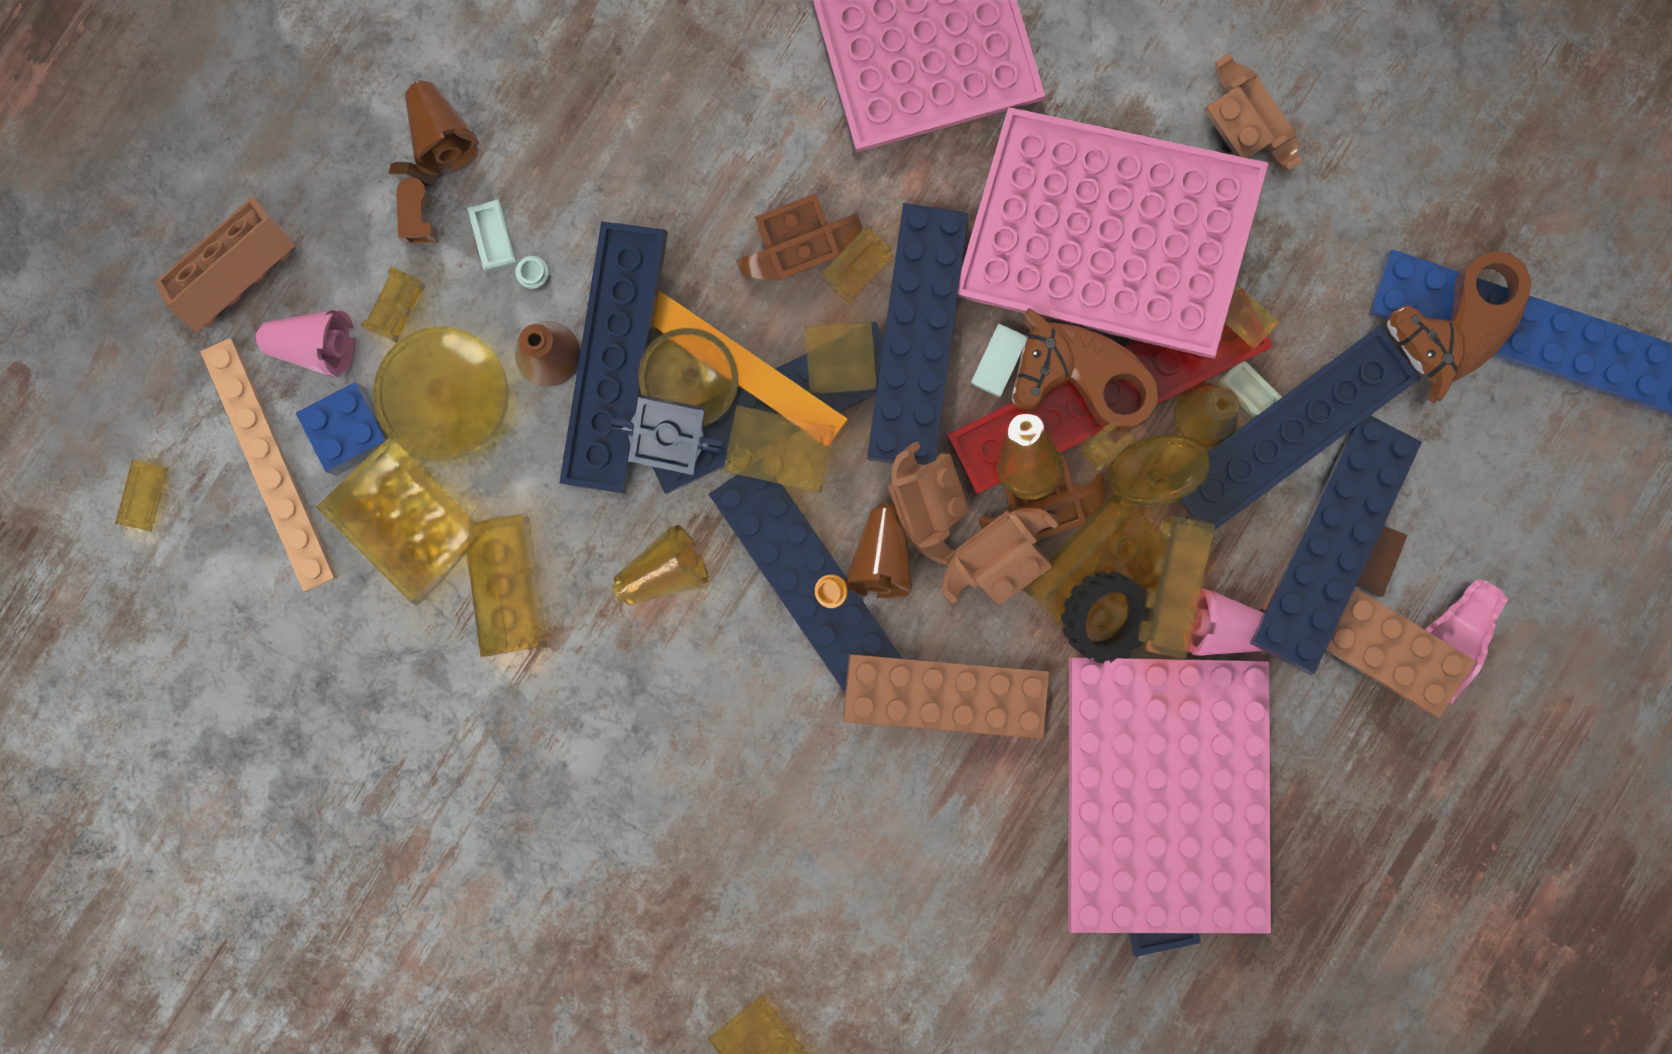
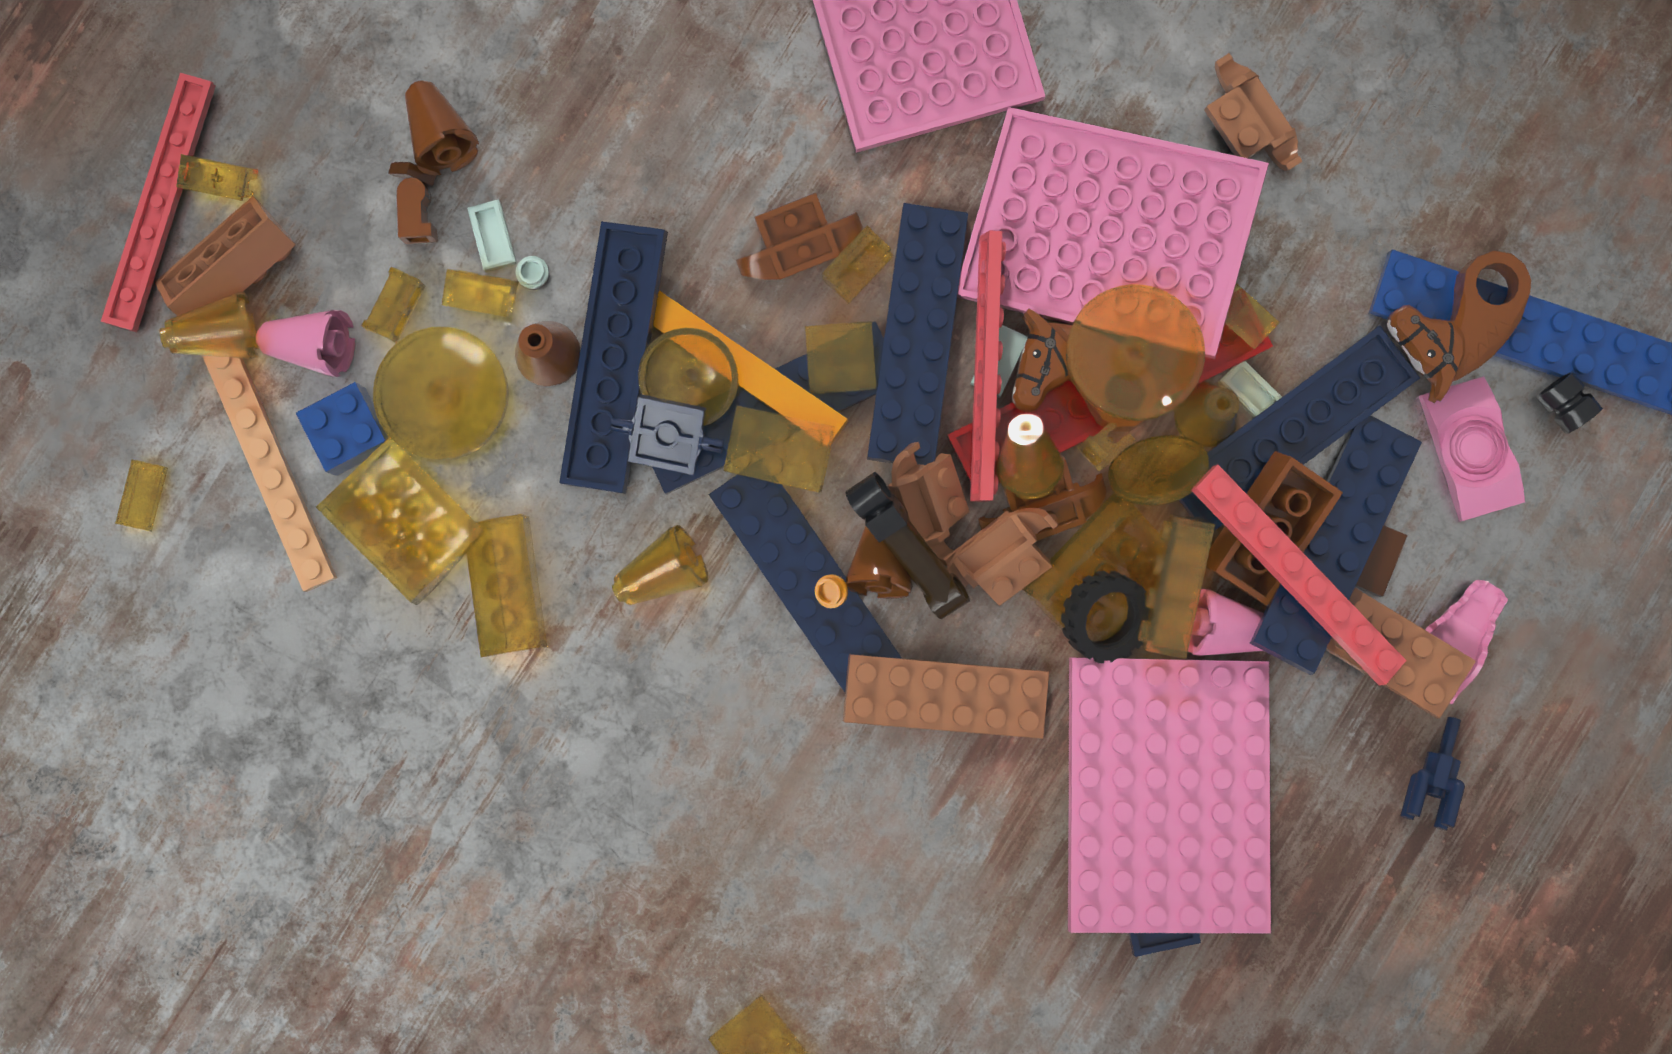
(157, 203): none -> coral plate
(213, 330): none -> clear yellow cone
(215, 177): none -> clear yellow hinge
(479, 292): none -> clear yellow hinge
(890, 523): none -> piece
(986, 377): none -> coral plate
(1135, 352): none -> clear yellow dish
(1295, 502): none -> dark orange brick
(1298, 575): none -> coral plate
(1438, 780): none -> dark blue plant
(1474, 449): none -> bright pink slope
(1569, 402): none -> black wheel

